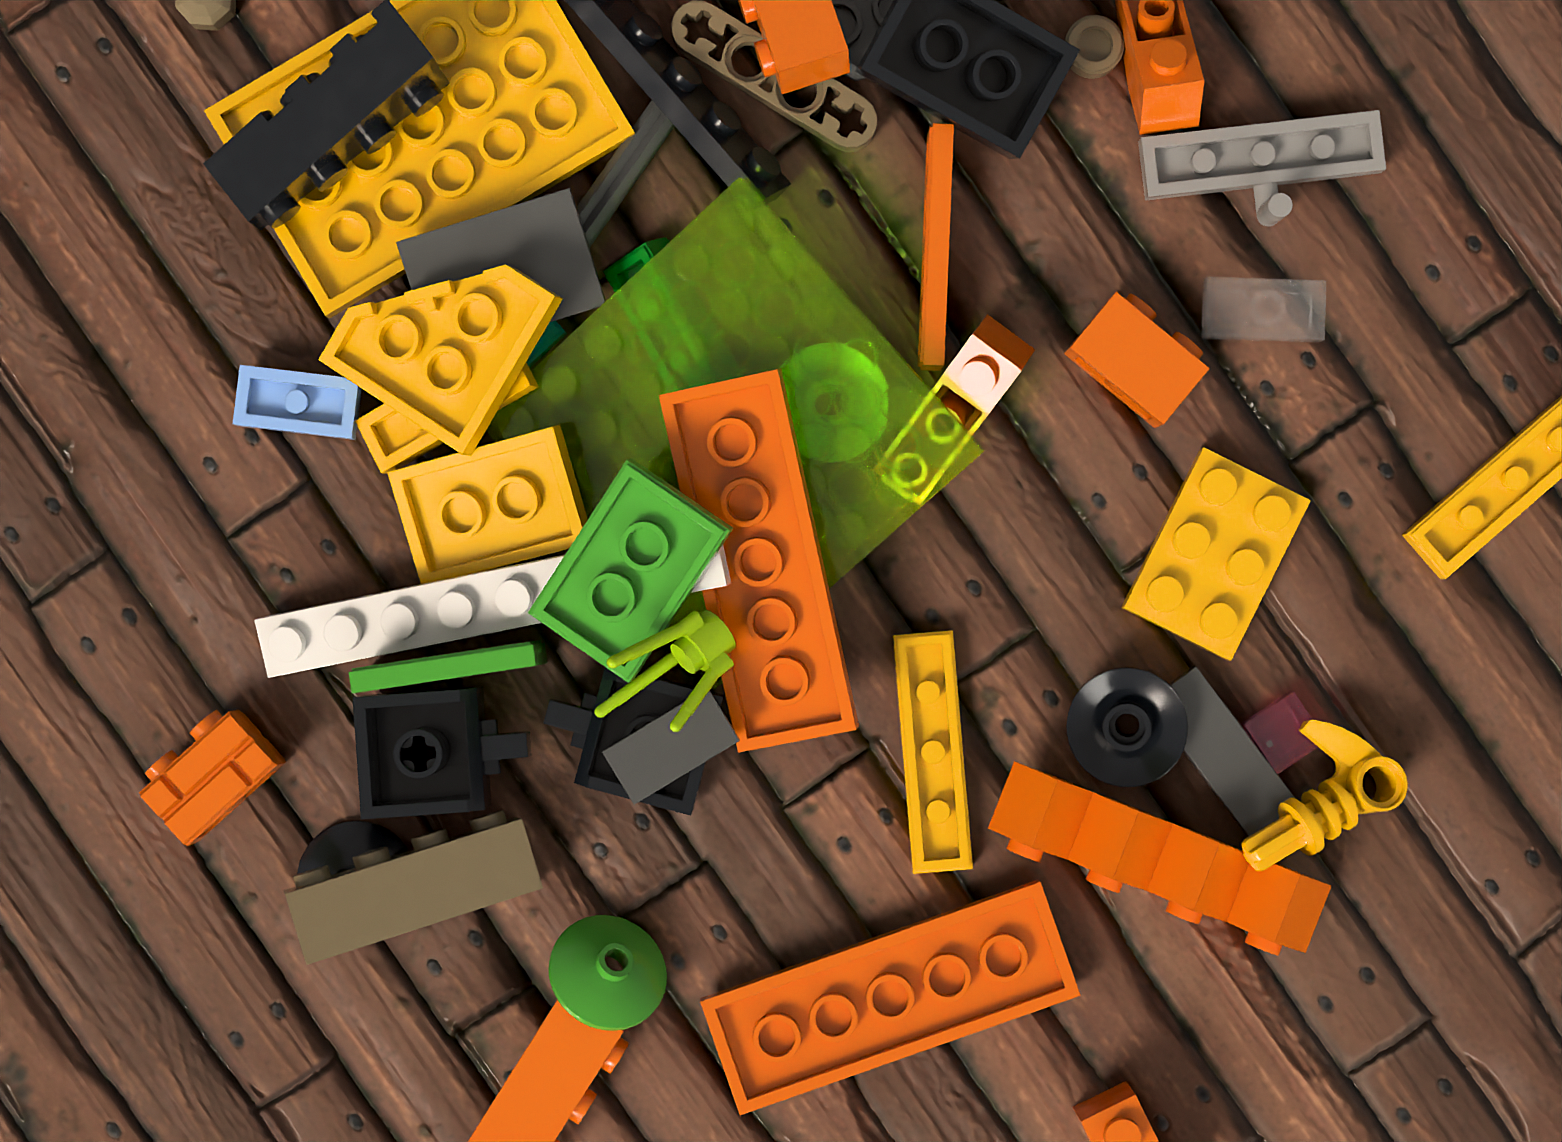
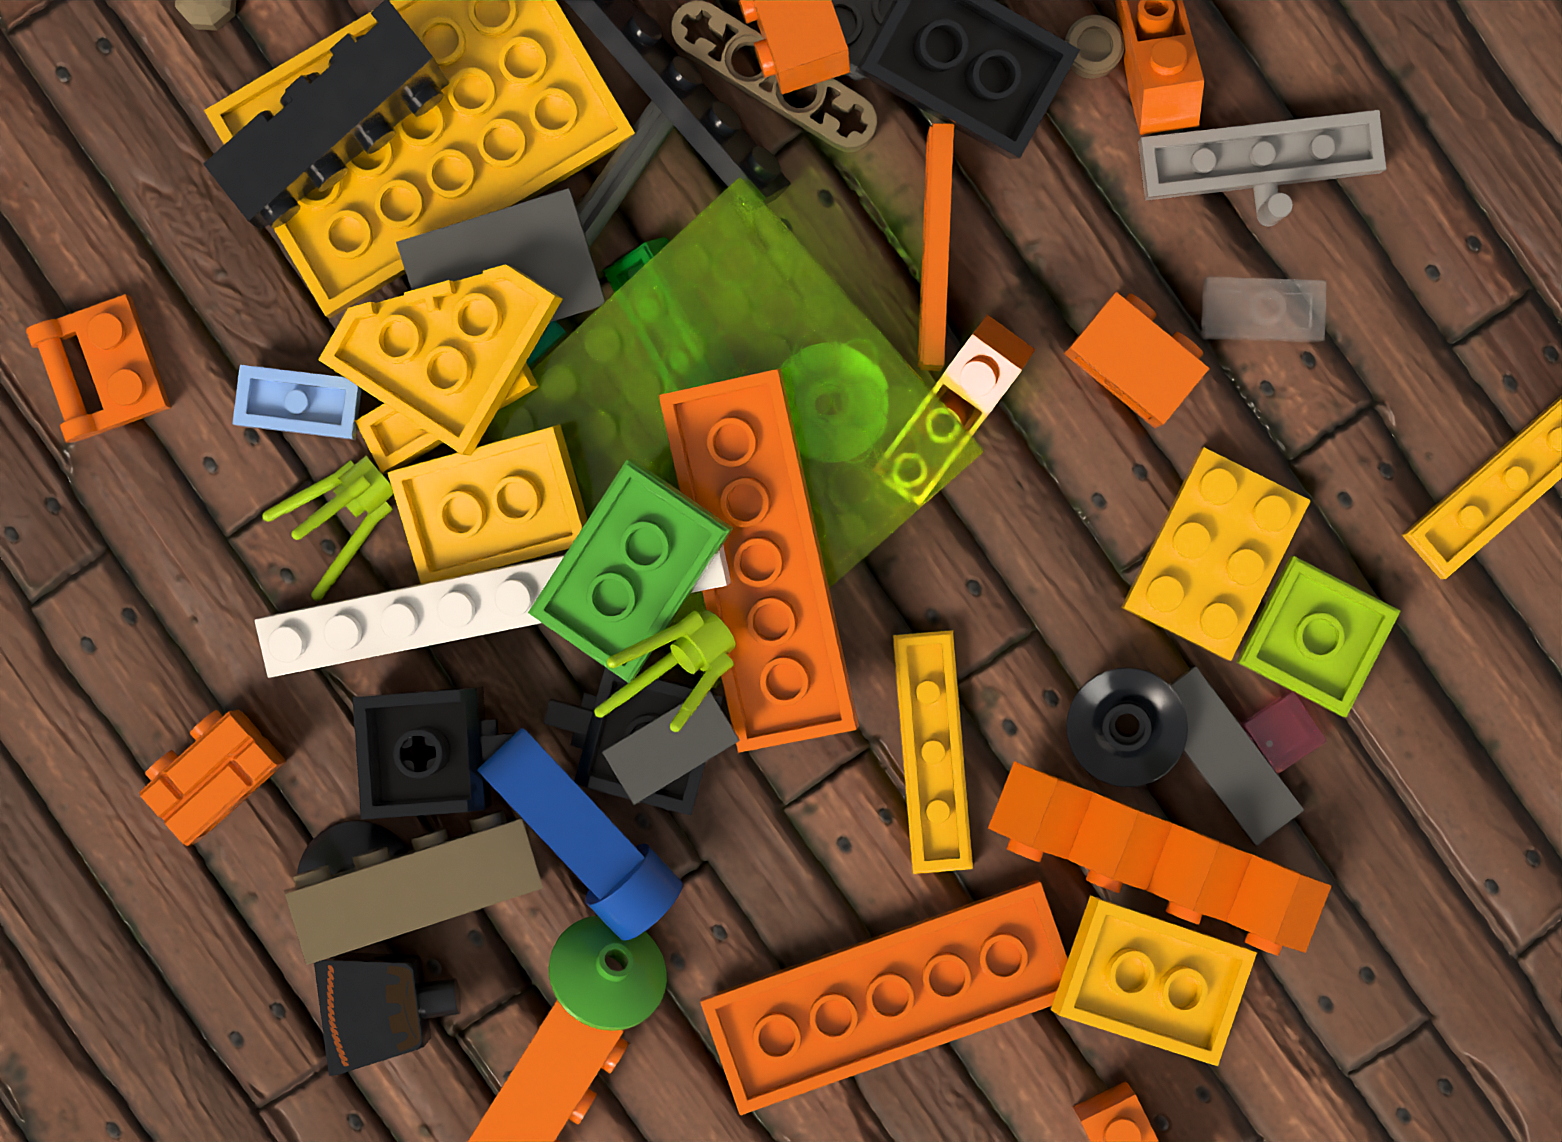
(117, 362): none -> orange plate
(360, 490): none -> lime plant
(378, 1007): none -> black torso
(447, 666): bright green tile -> none
(625, 882): none -> blue beam
(1153, 981): none -> yellow plate
(1318, 636): none -> lime plate
(1335, 803): yellow piece -> none

